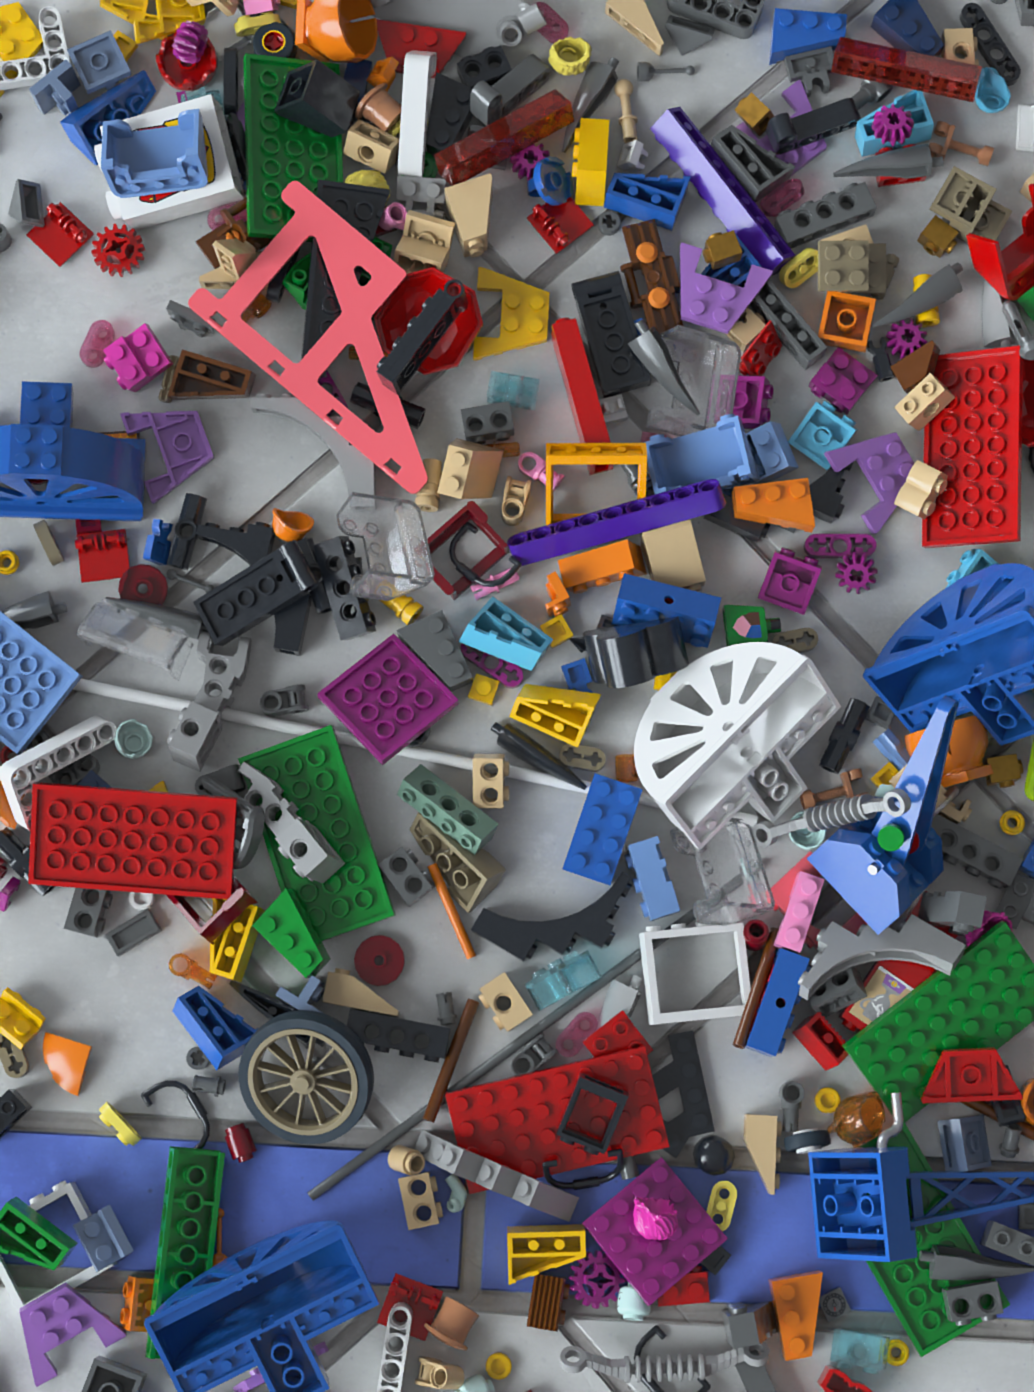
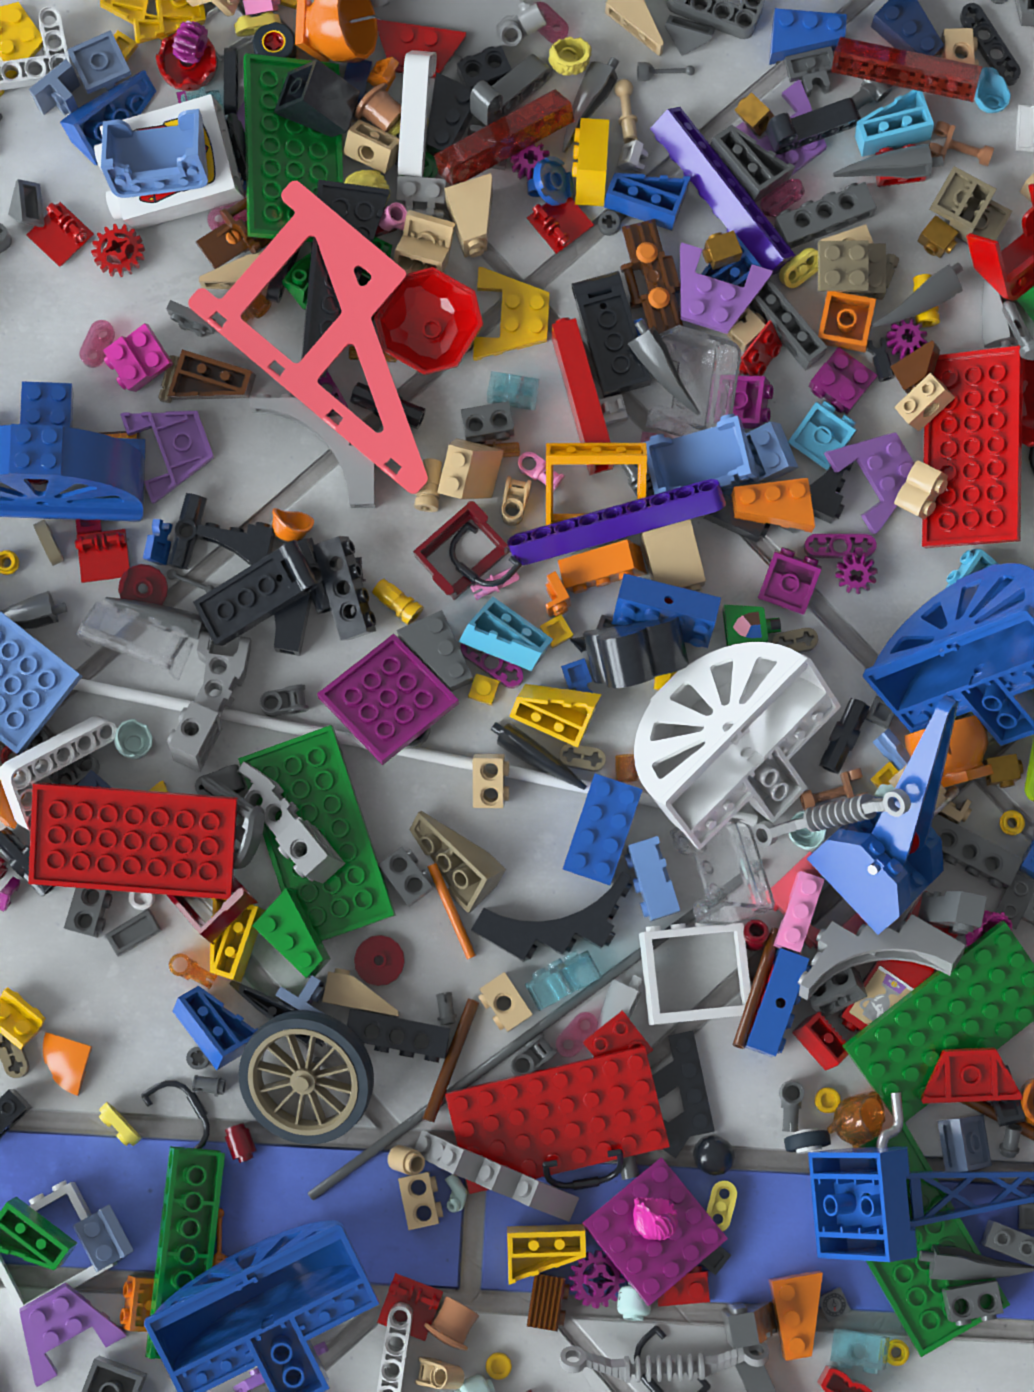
(234, 256): tan slope -> none
(392, 543): clear windscreen -> none
(422, 336): black hinge -> none
(447, 809): sand green brick -> none
(601, 1089): black window -> none
(760, 1139): tan slope -> none
(891, 837): green tile -> none
(892, 124): magenta gear -> none

